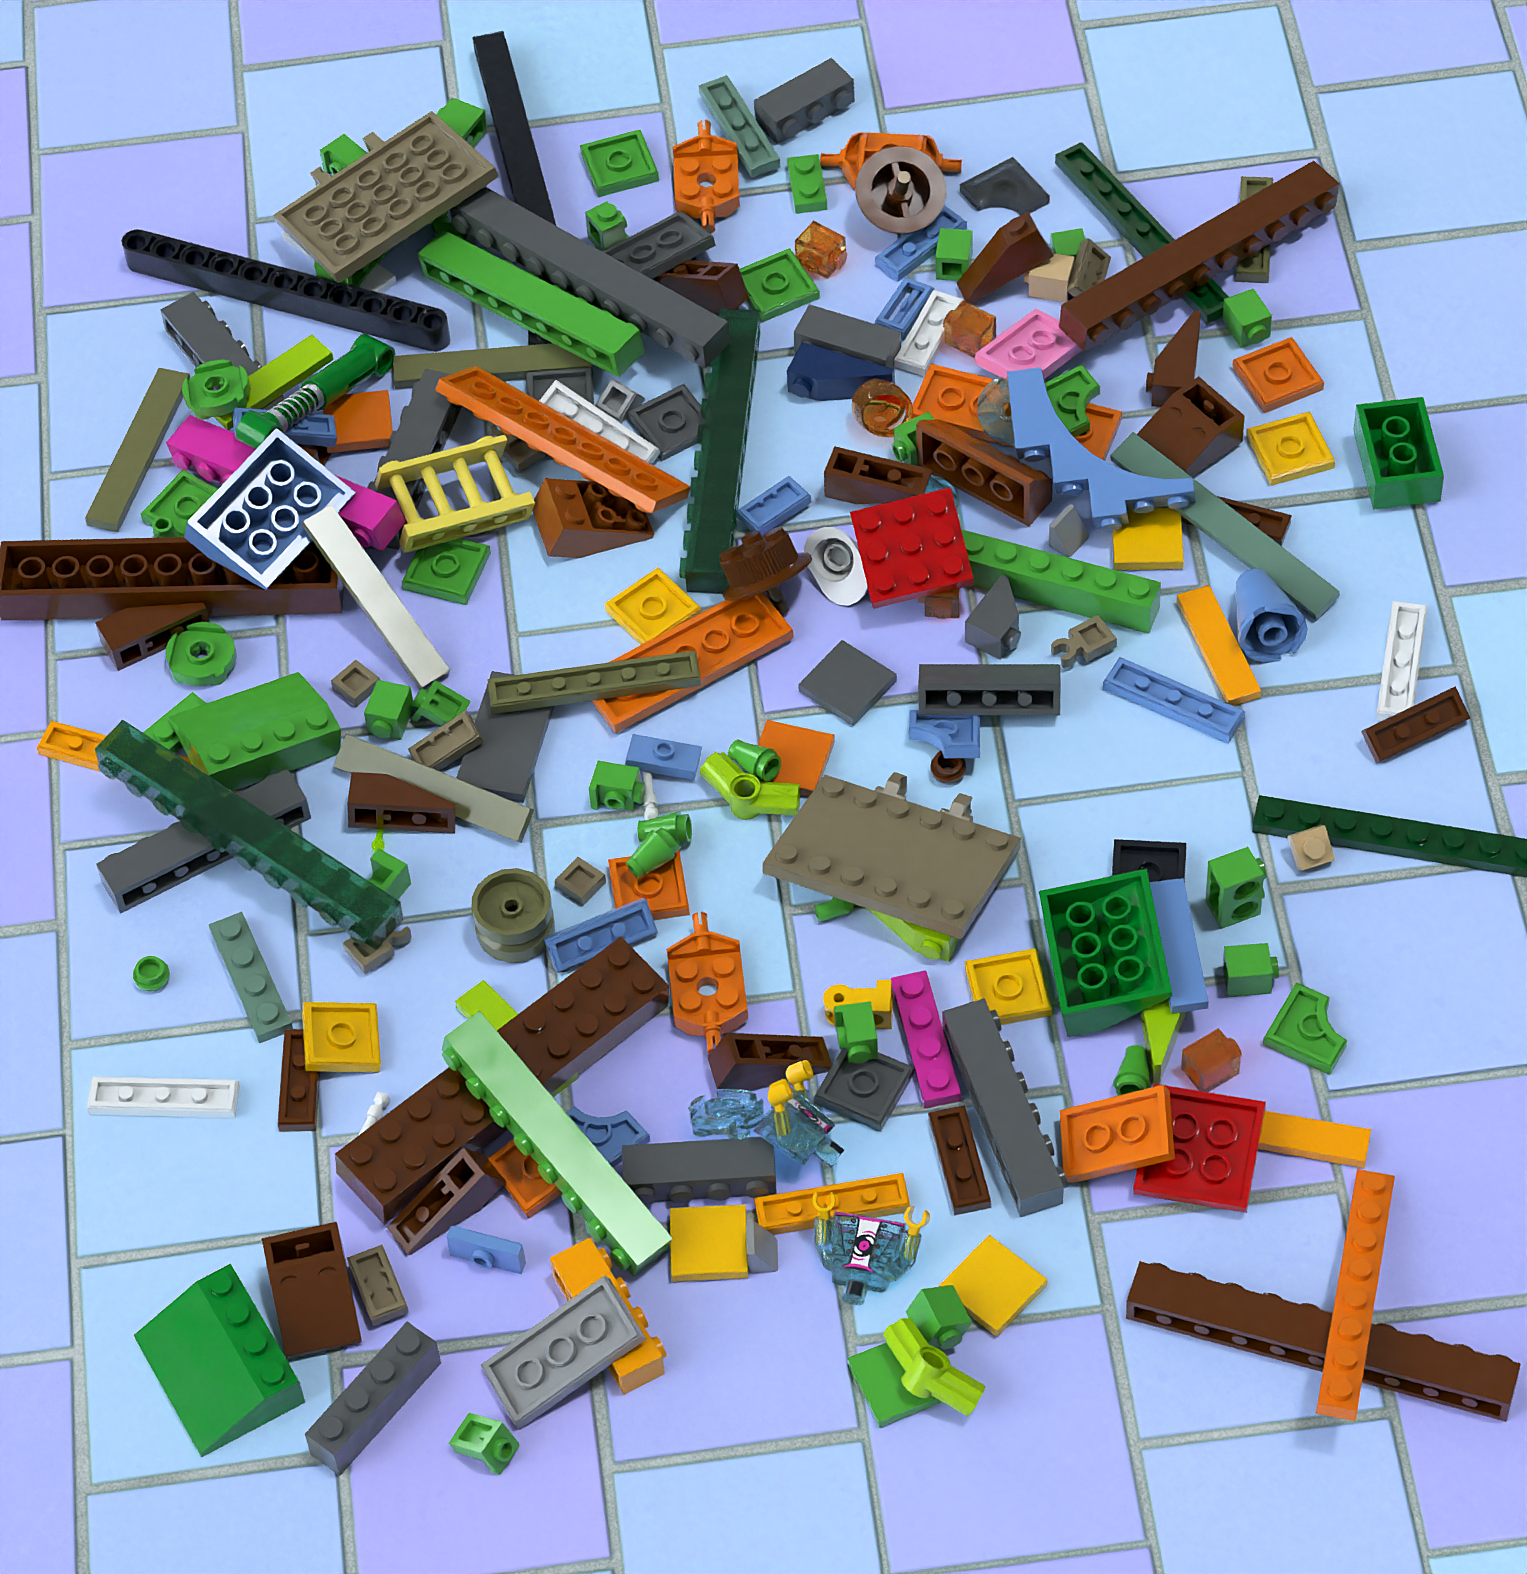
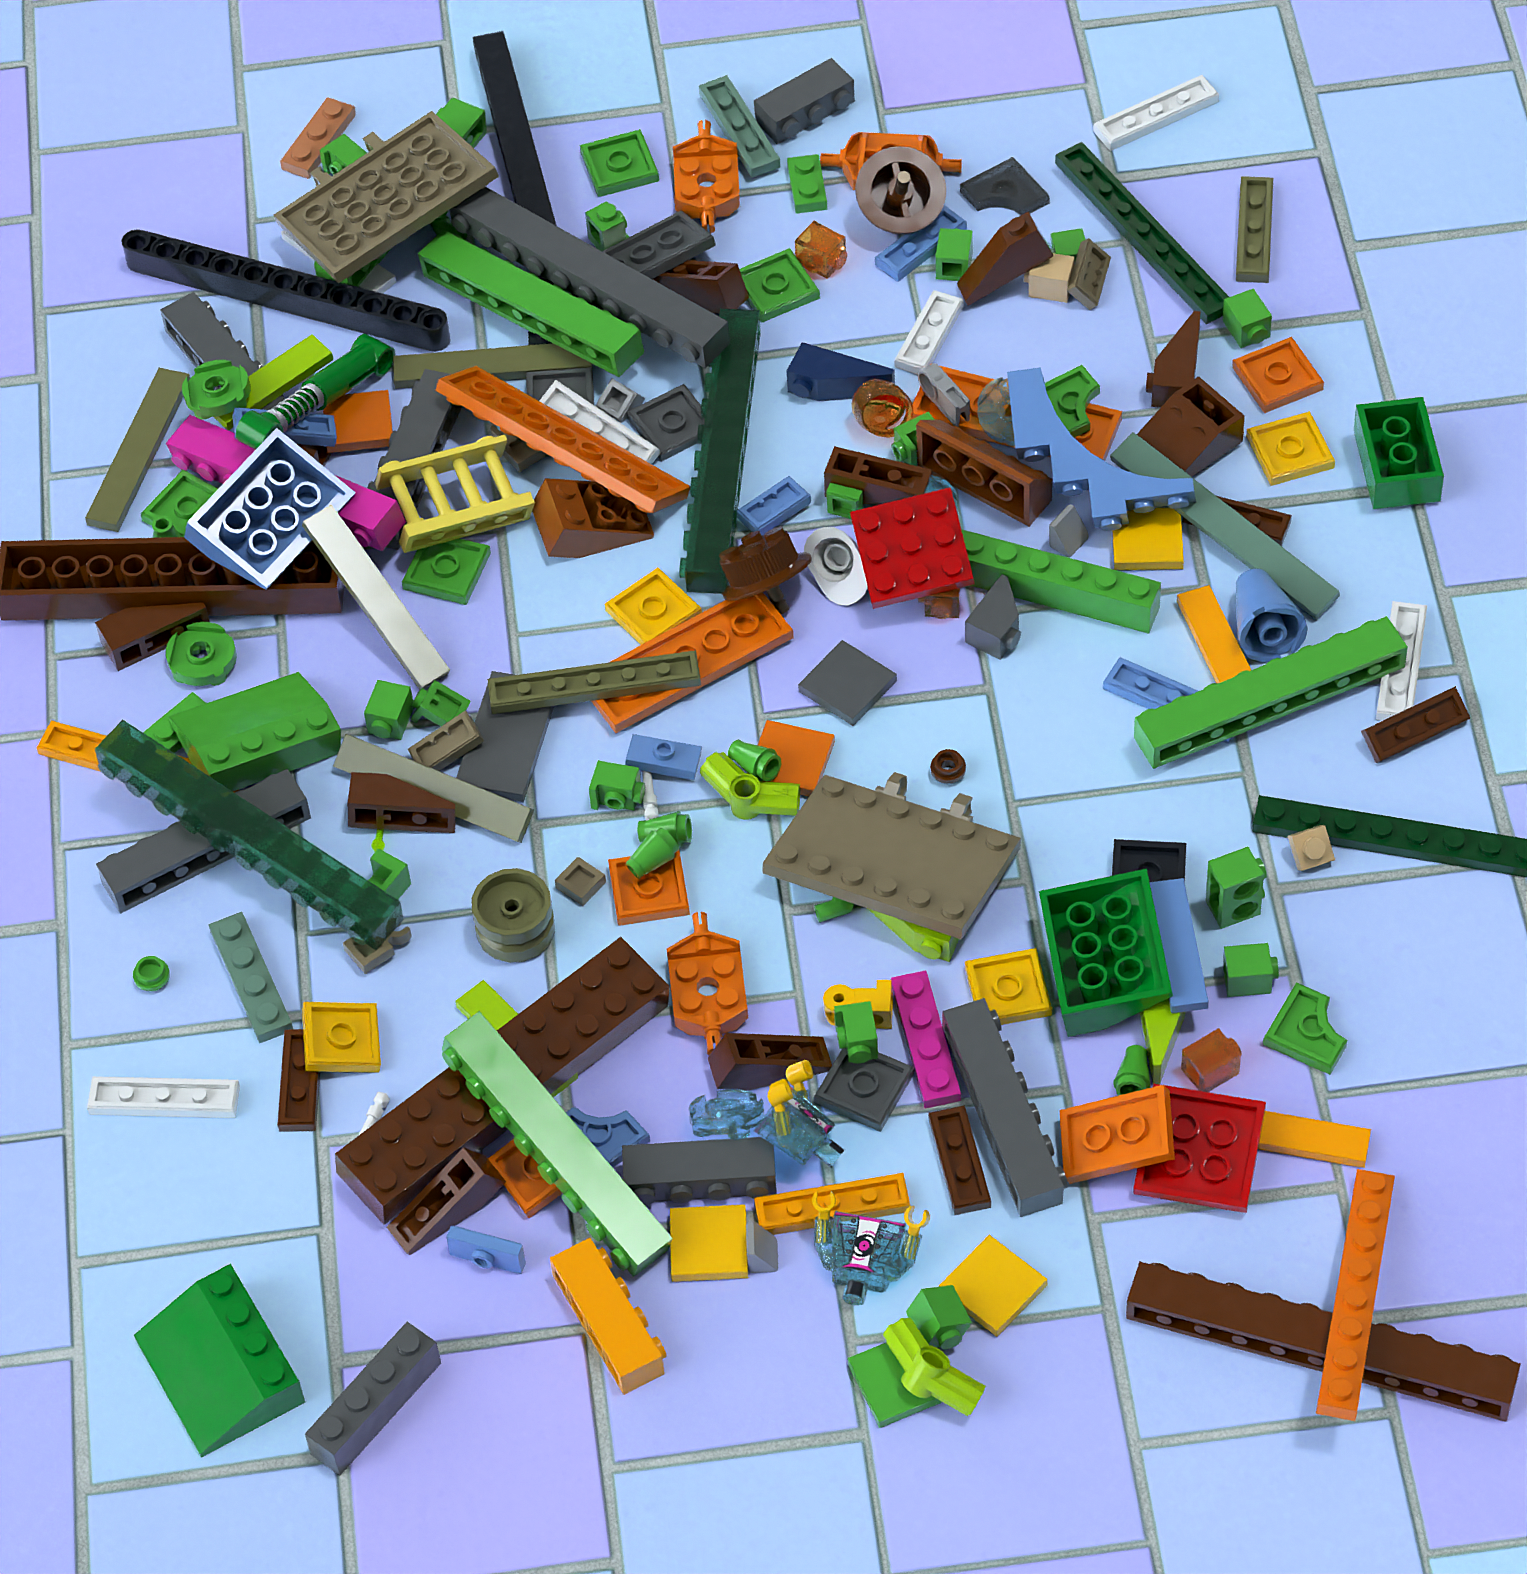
(311, 1290): reddish brown slope -> none
(324, 127): none -> nougat plate
(355, 683): dark tan tile -> none
(377, 1285): dark tan plate -> none
(485, 1441): bright green bracket -> none
(562, 1352): light grey tile -> none
(588, 938): medium blue tile -> none
(843, 500): none -> bright green tile
(847, 336): dark grey brick -> none
(894, 301): medium blue tile -> none
(944, 393): none -> light grey piece
(953, 734): medium blue tile -> none
(969, 328): clear orange brick -> none
(989, 689): dark grey brick -> none
(1028, 344): bright pink plate -> none
(1085, 639): dark tan plate -> none
(1156, 112): none -> white tile
(1198, 256): reddish brown brick -> none
(1269, 692): none -> bright green brick

